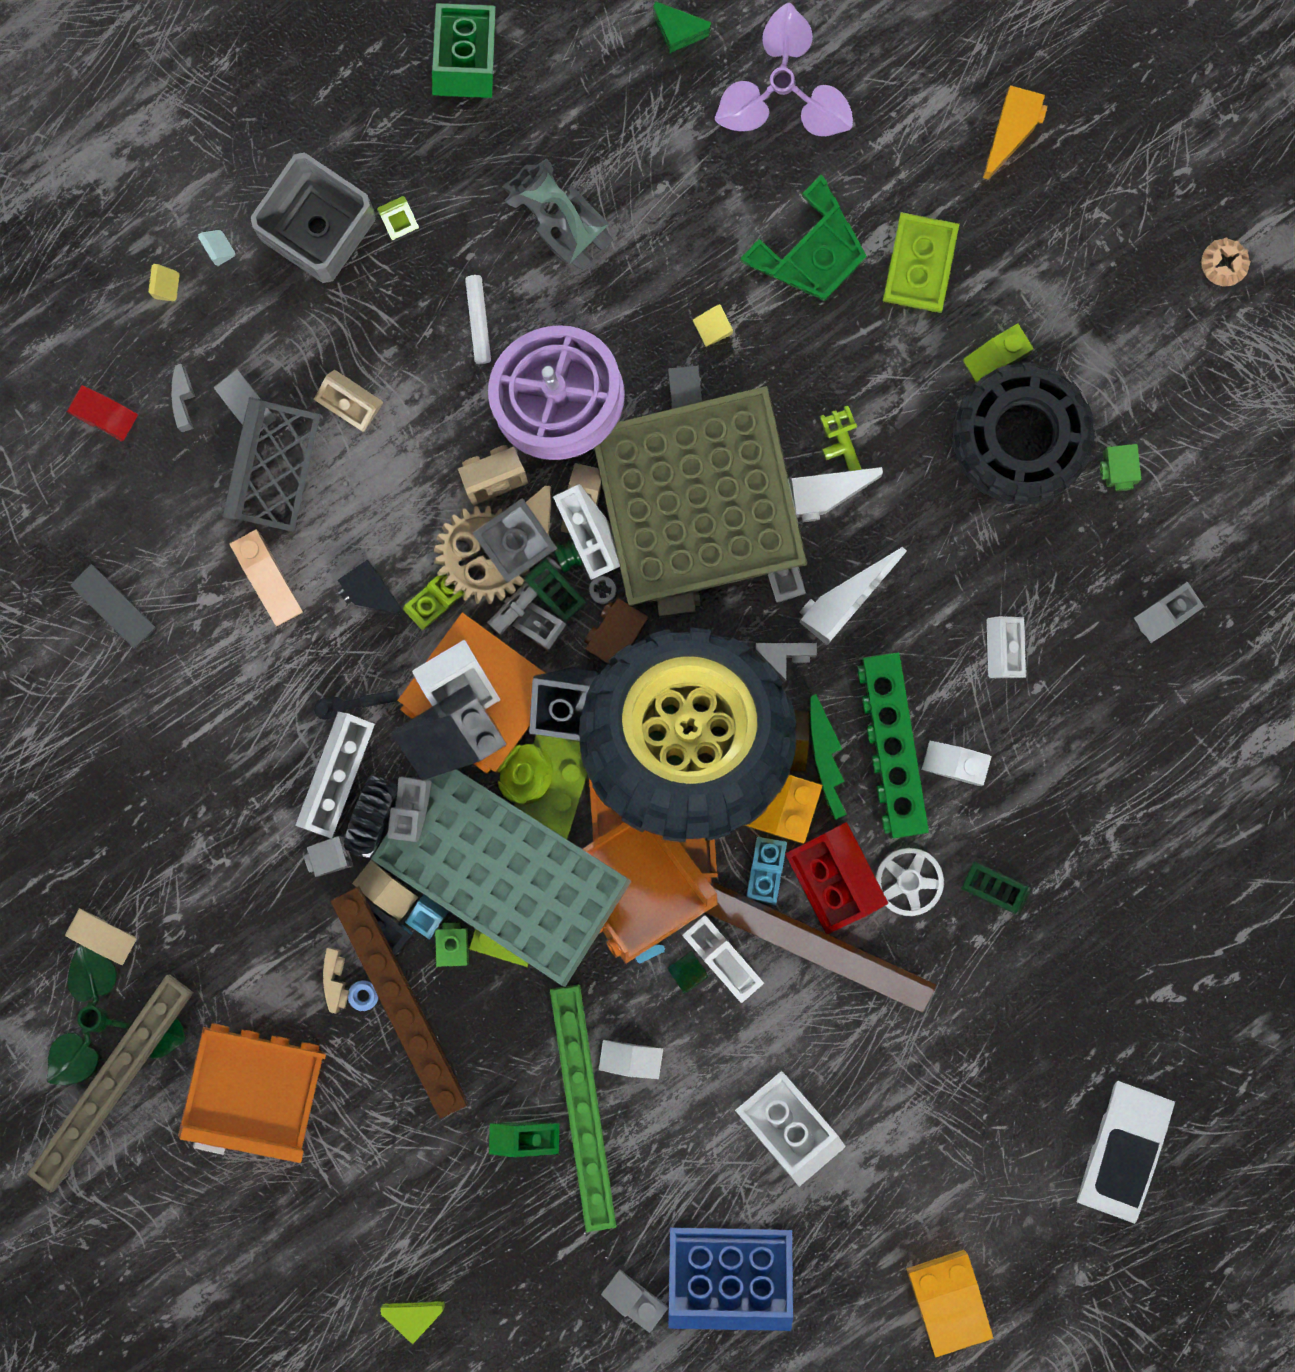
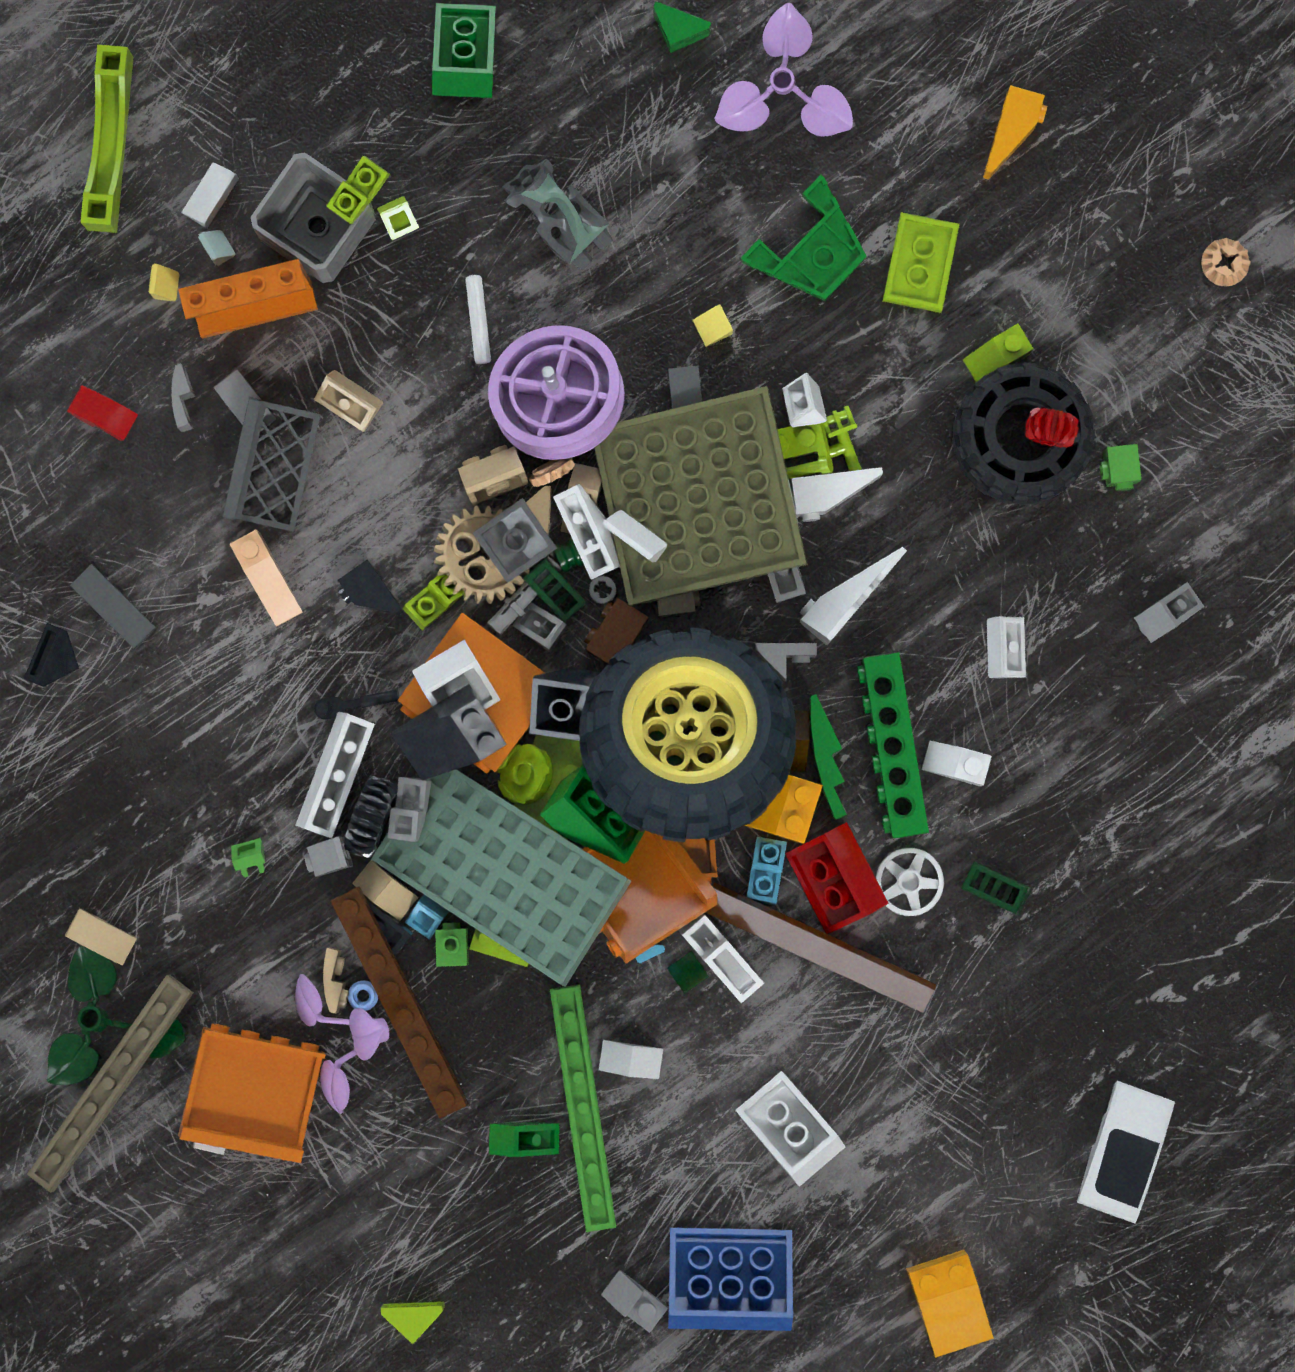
(52, 657): none -> black slope
(105, 173): none -> lime arch
(210, 195): none -> white slope
(248, 855): none -> bright green tile
(249, 298): none -> orange panel
(358, 190): none -> lime slope
(365, 1032): none -> lavender plant
(551, 471): none -> light nougat gear
(583, 818): none -> green slope
(635, 535): none -> white slope
(802, 441): none -> lime plate
(804, 402): none -> white slope
(1051, 427): none -> red gear

